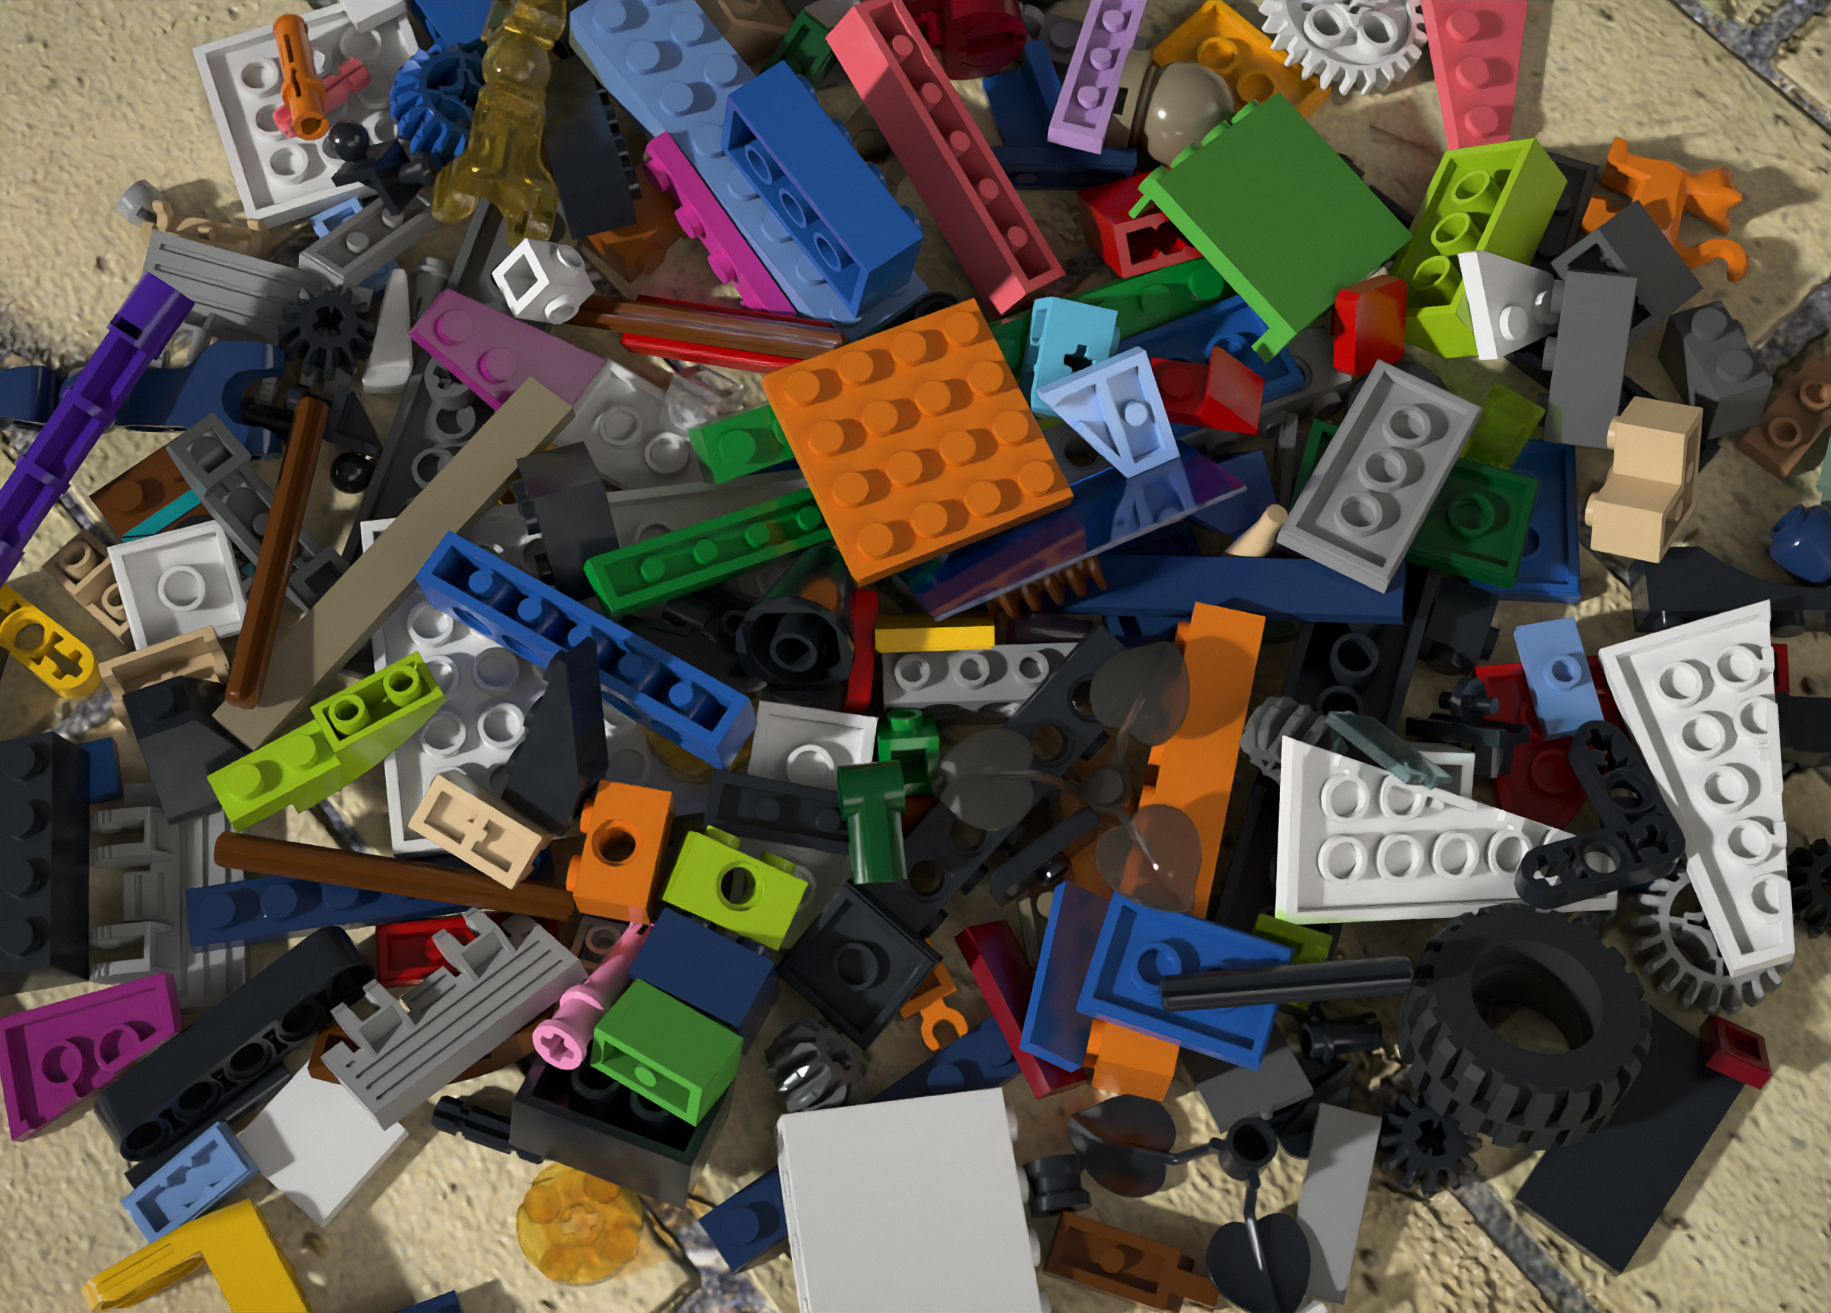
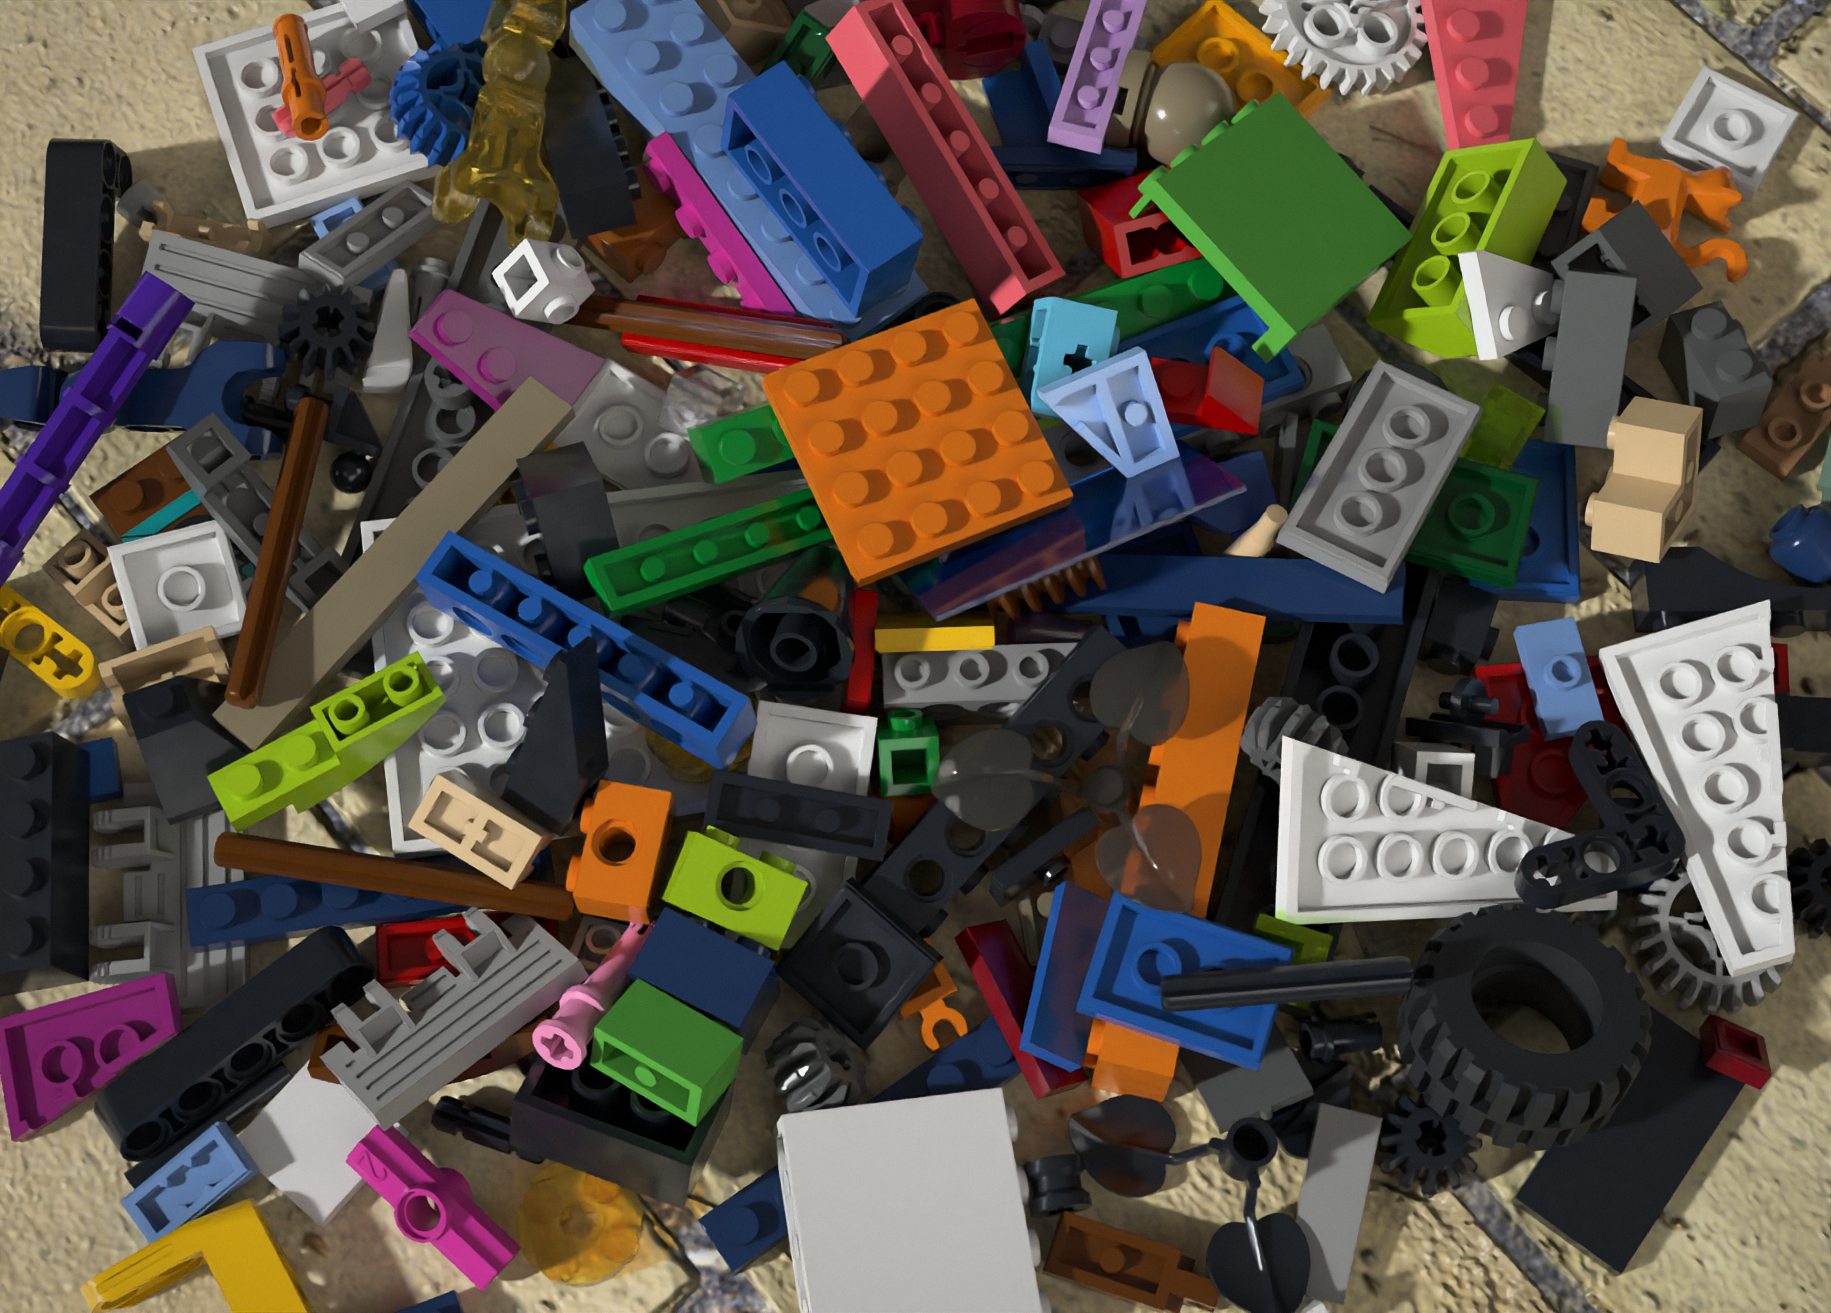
(78, 241): none -> black beam
(381, 166): black piece -> none
(461, 1227): none -> dark pink piece
(872, 803): dark green piece -> none
(1369, 324): red piece -> none
(1388, 750): clear light blue piece -> none
(1727, 127): none -> white tile

